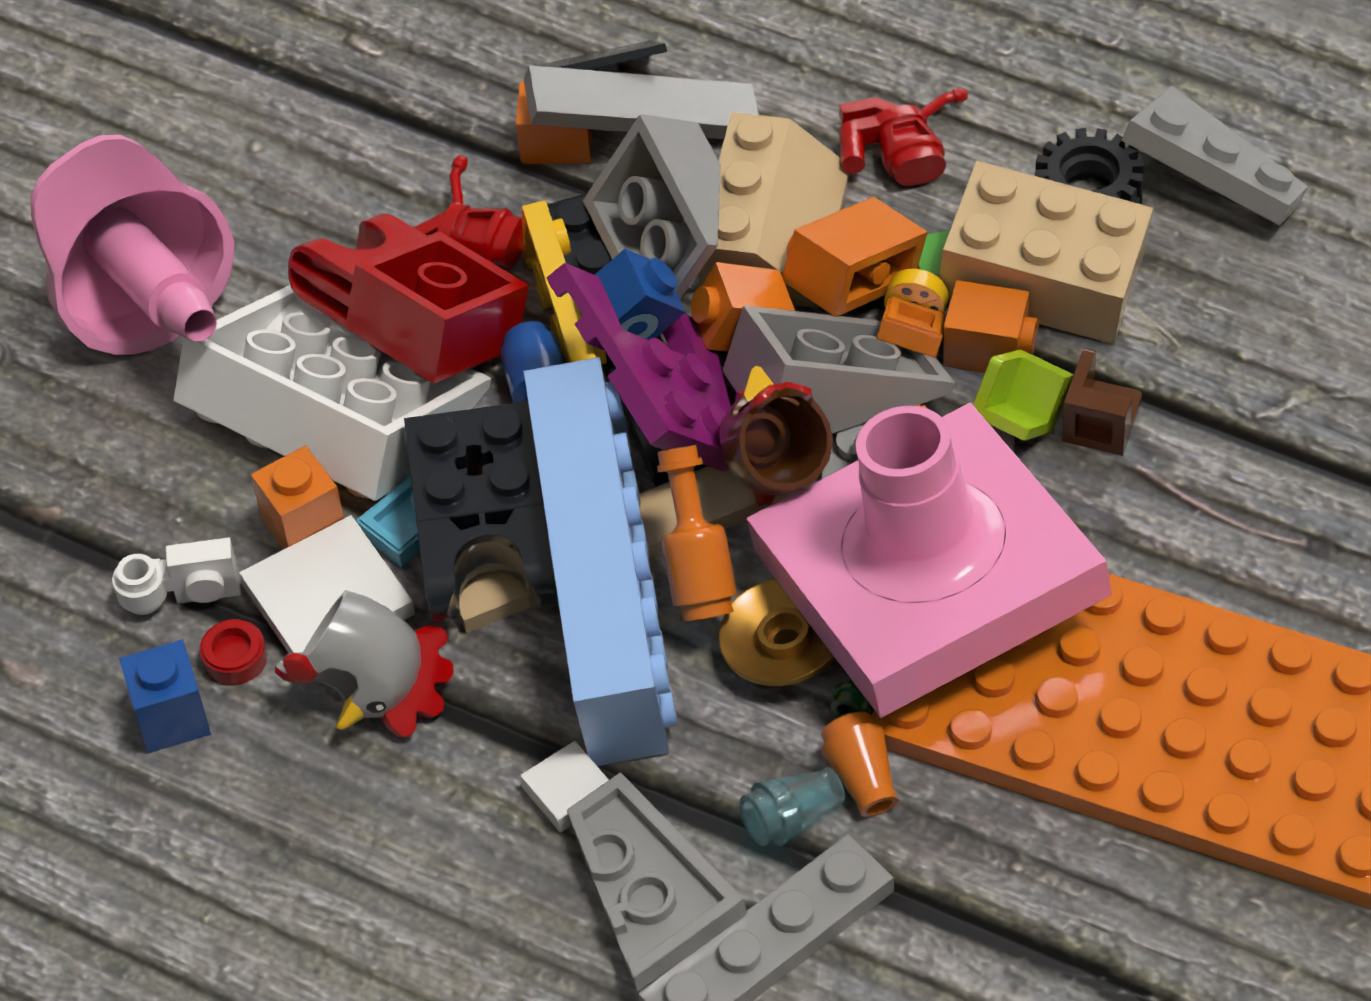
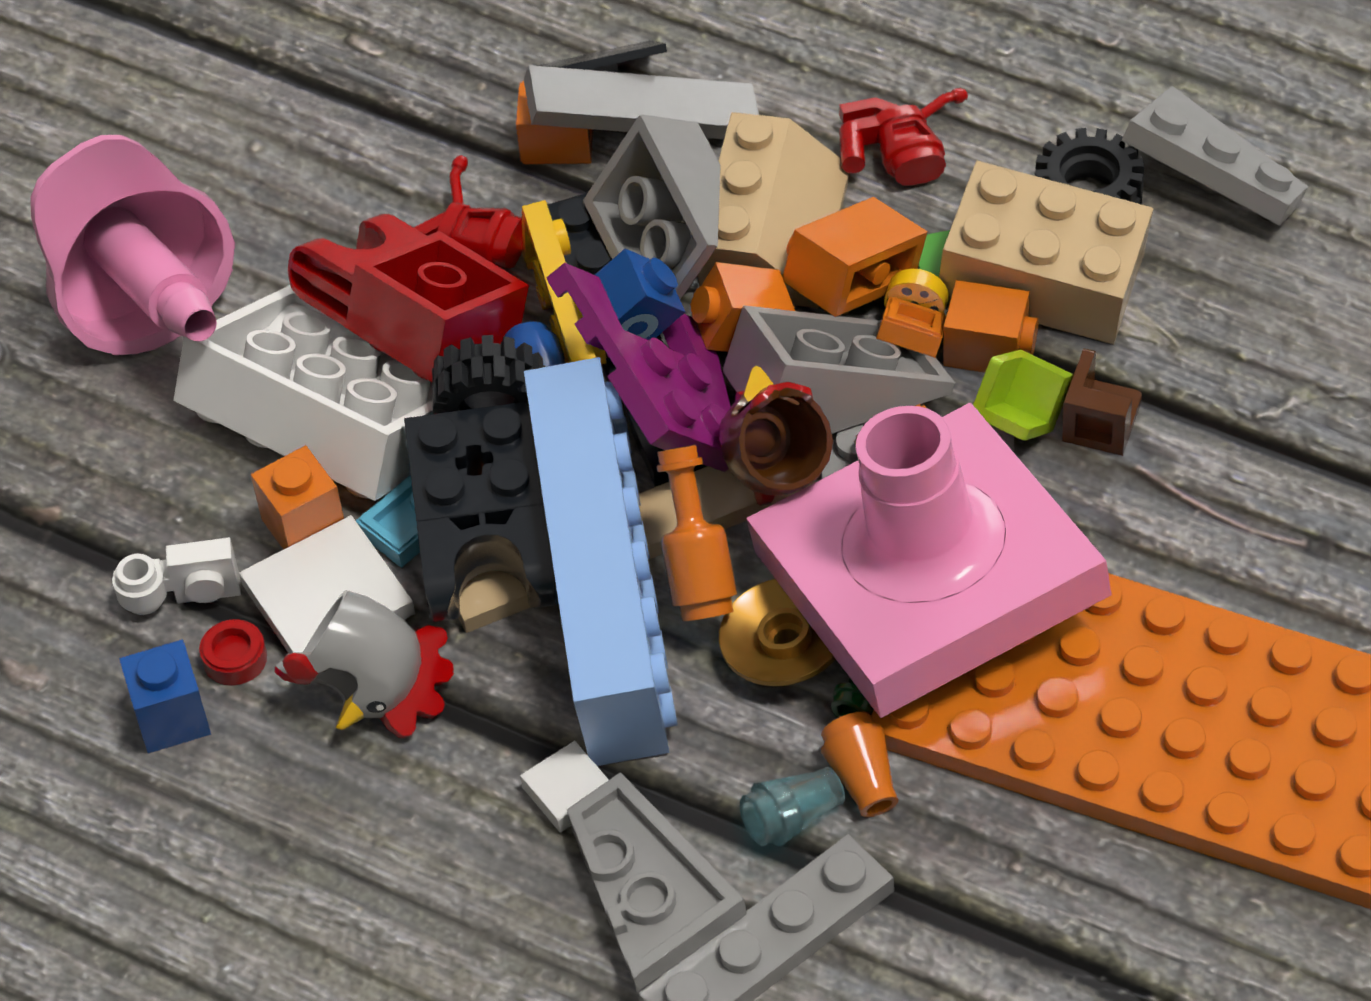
(481, 374): none -> black tyre

